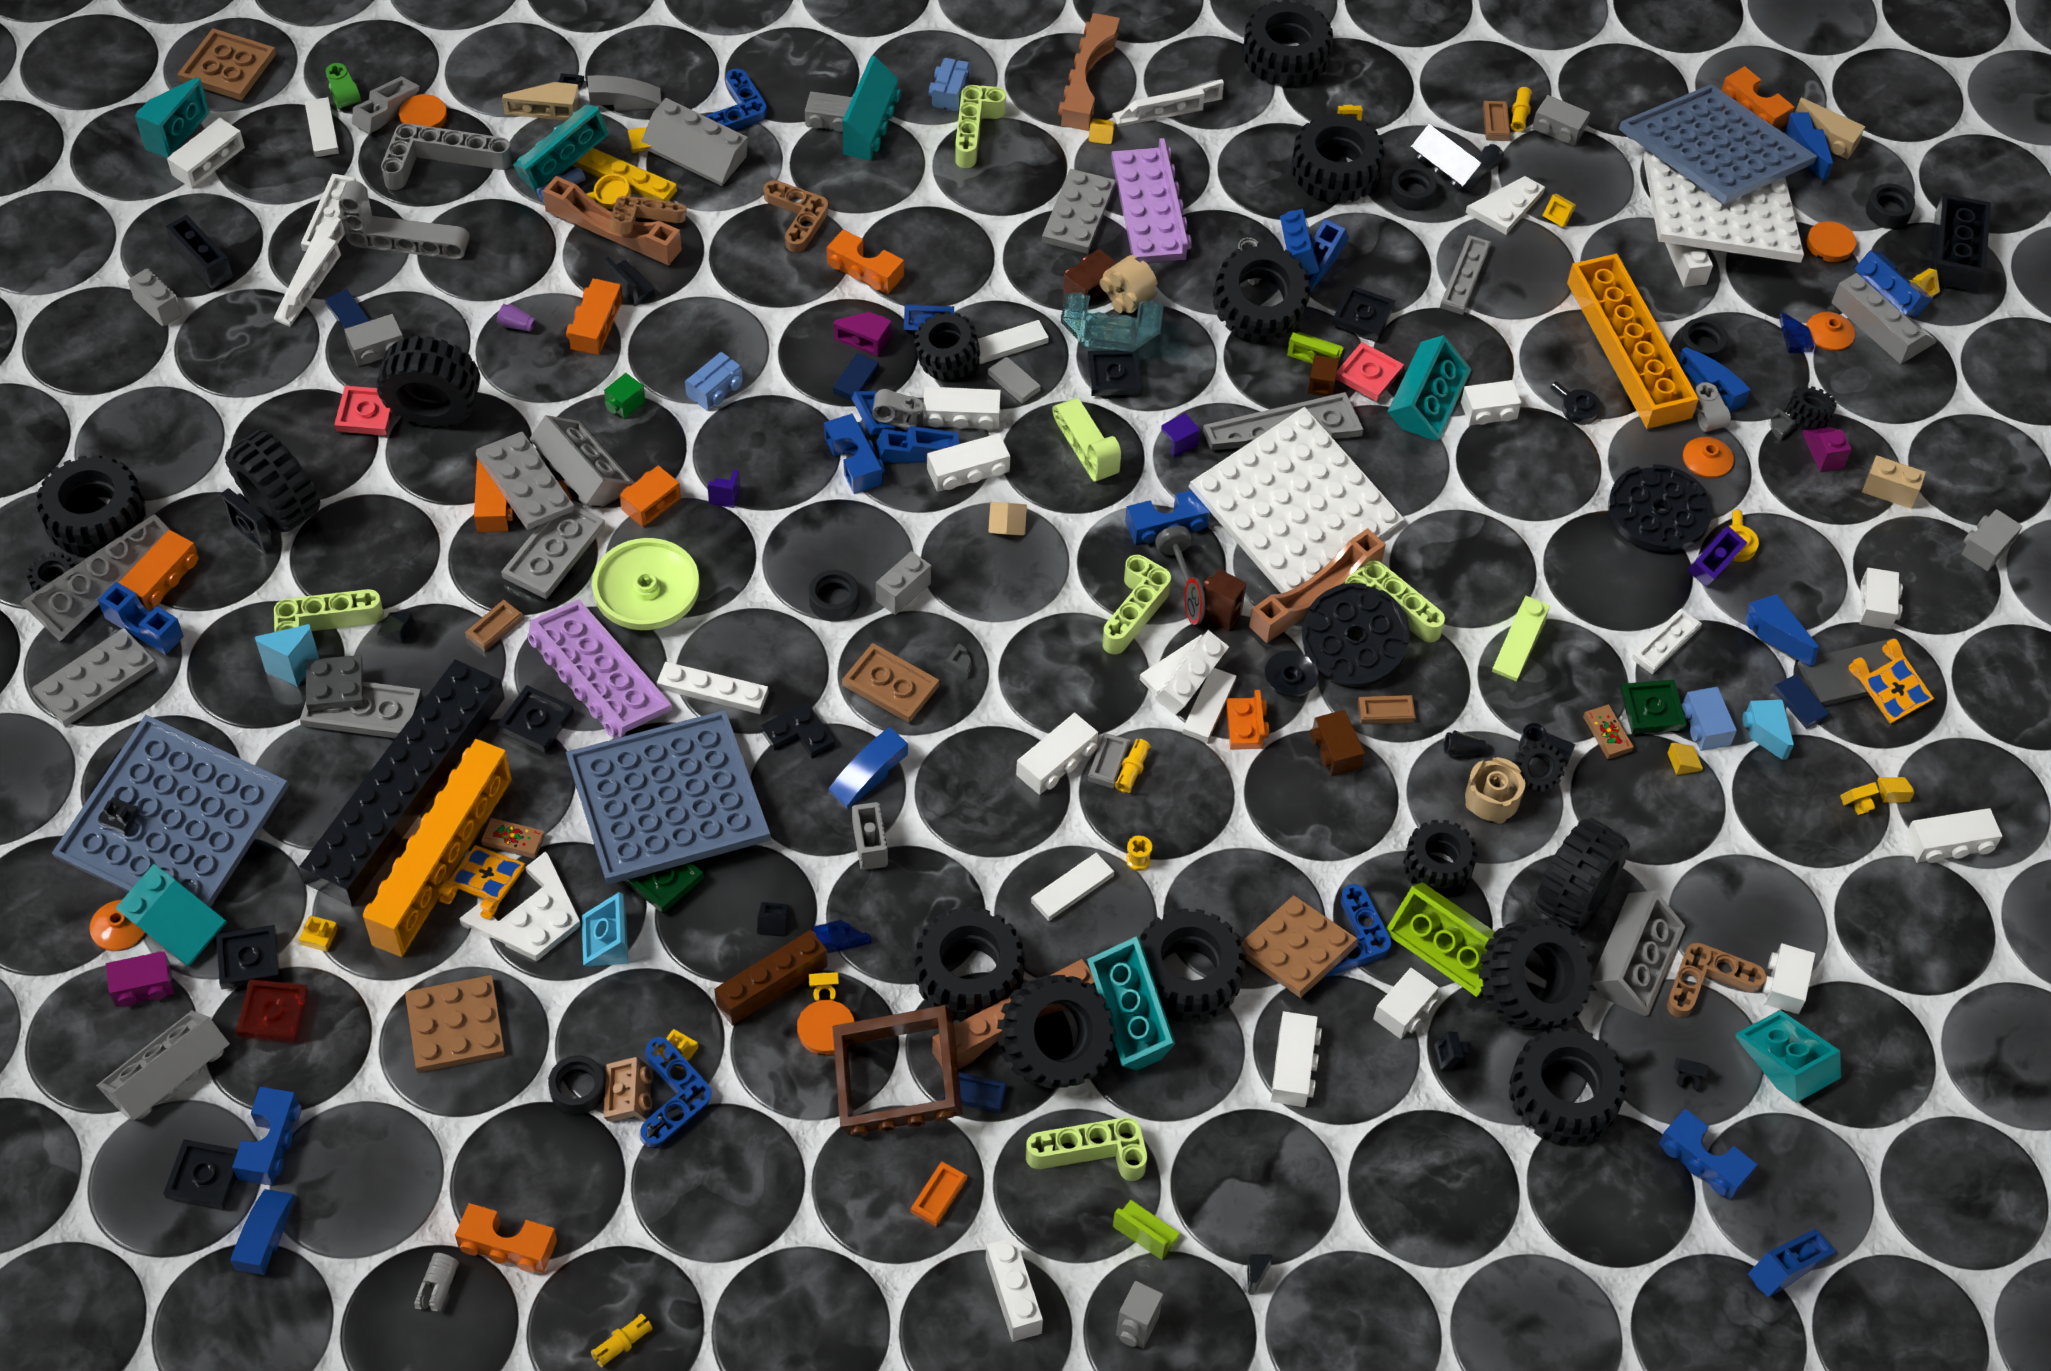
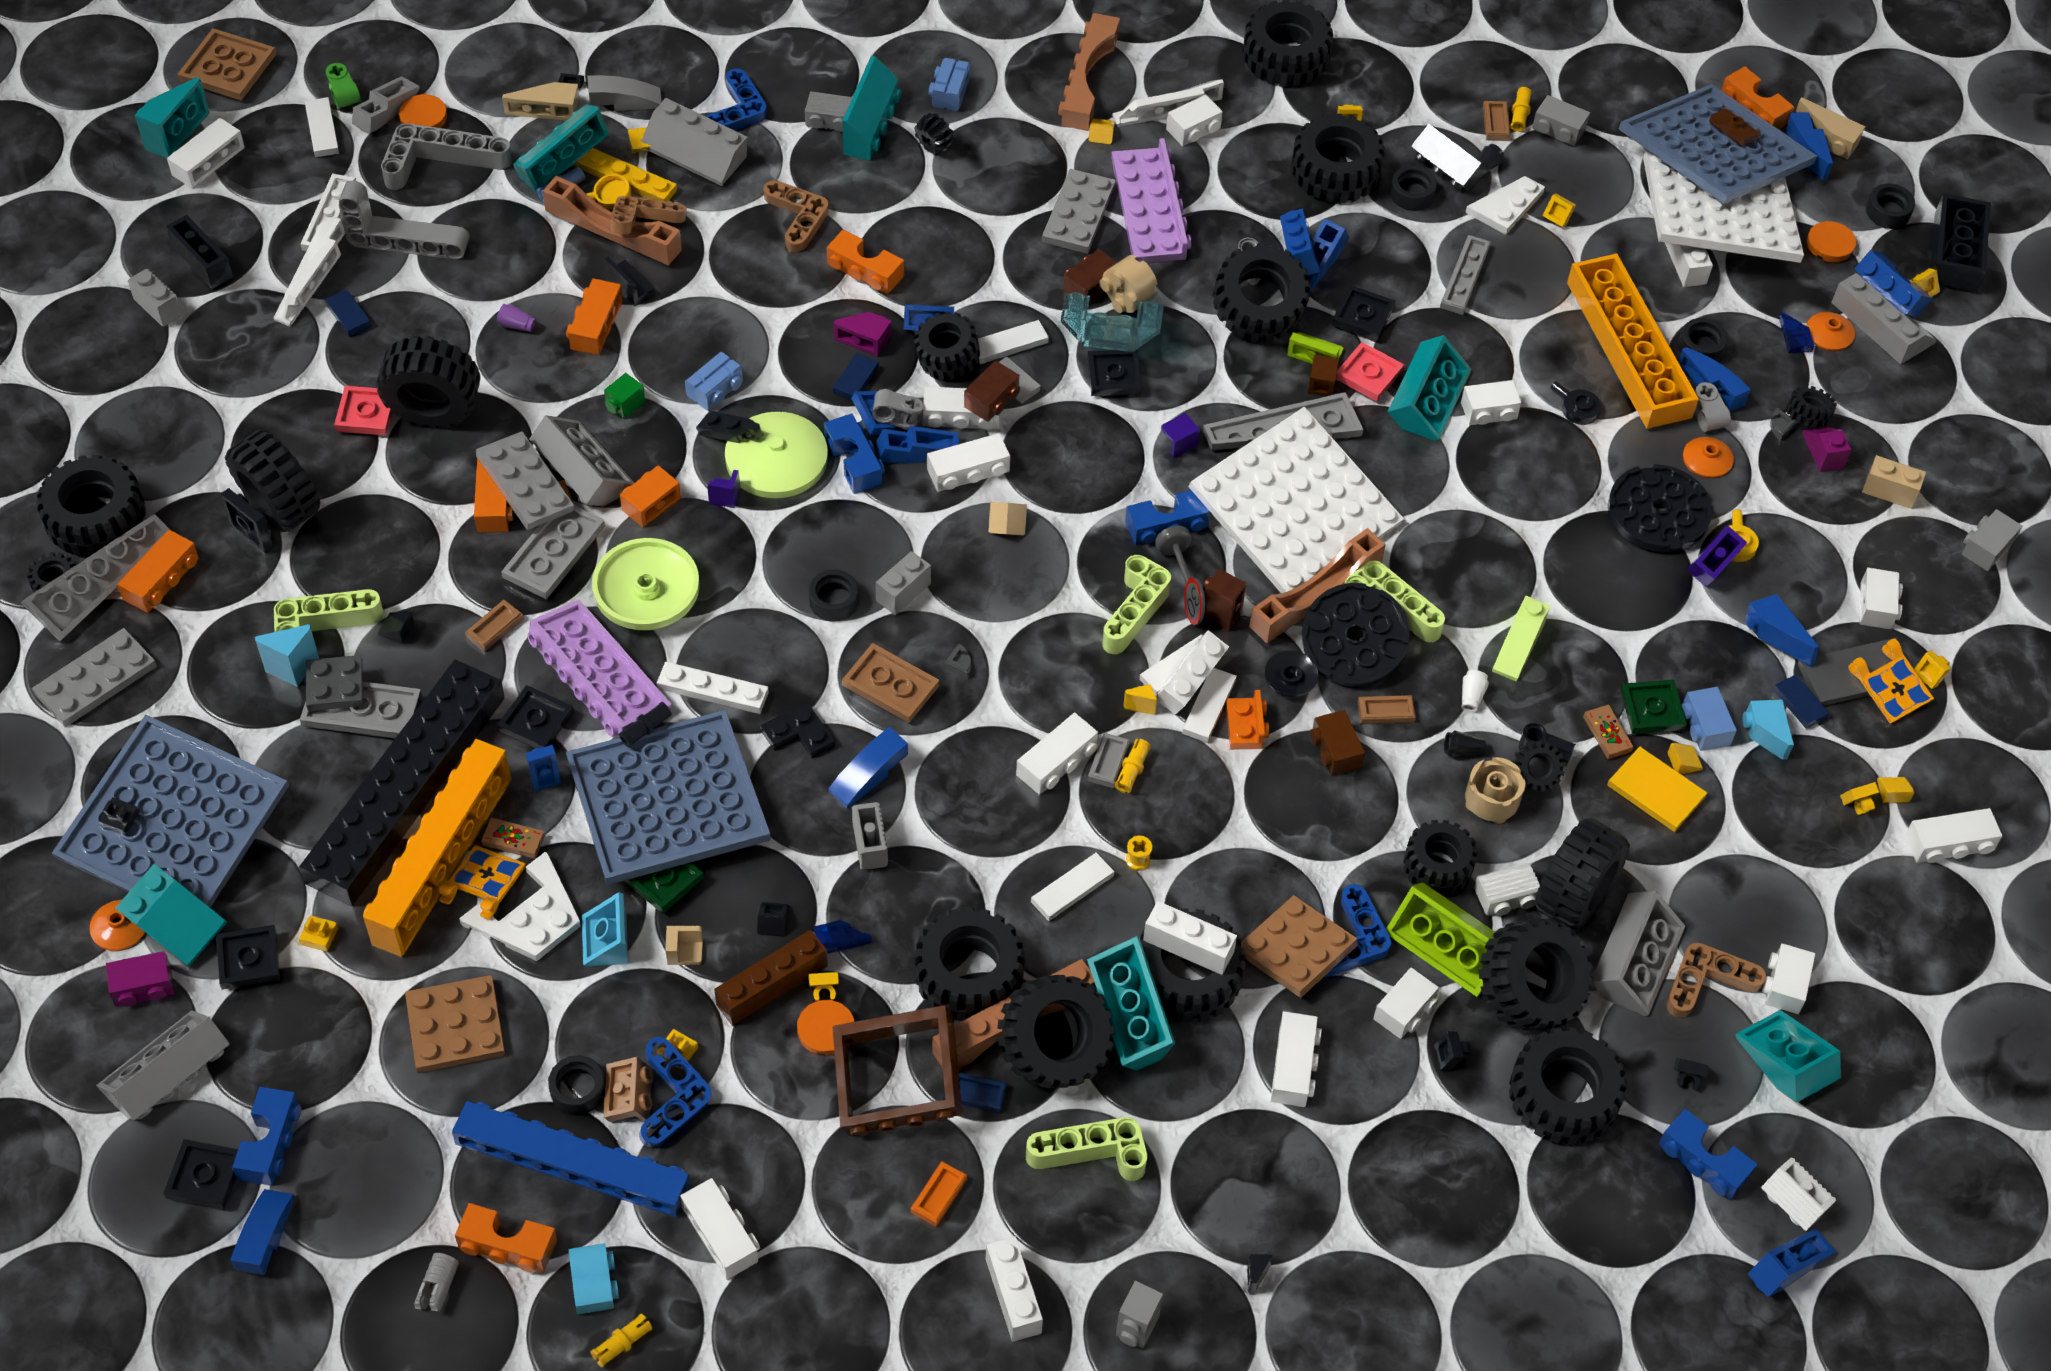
(155, 627): blue arch -> none
(272, 1010): clear red plate -> none
(372, 339): light grey piece -> none
(543, 767): none -> blue plate
(571, 1158): none -> blue brick
(592, 1279): none -> medium azure brick
(645, 724): none -> black pin
(684, 945): none -> tan panel
(720, 1228): none -> white brick
(729, 427): none -> black hinge
(783, 461): none -> yellowish green dish
(934, 133): none -> black gear
(975, 104): yellowish green beam -> none
(992, 391): none -> copper brick
(1098, 455): yellowish green beam -> none
(1141, 699): none -> yellow slope
(1145, 1229): lime panel -> none
(1189, 937): none -> white brick
(1194, 120): none -> white brick
(1473, 689): none -> white cone
(1507, 889): none -> white brick
(1657, 789): none -> yellow tile
(1666, 641): white tile -> none
(1734, 127): none -> reddish brown plate
(1798, 1194): none -> white brick
(1932, 669): none -> yellow tile

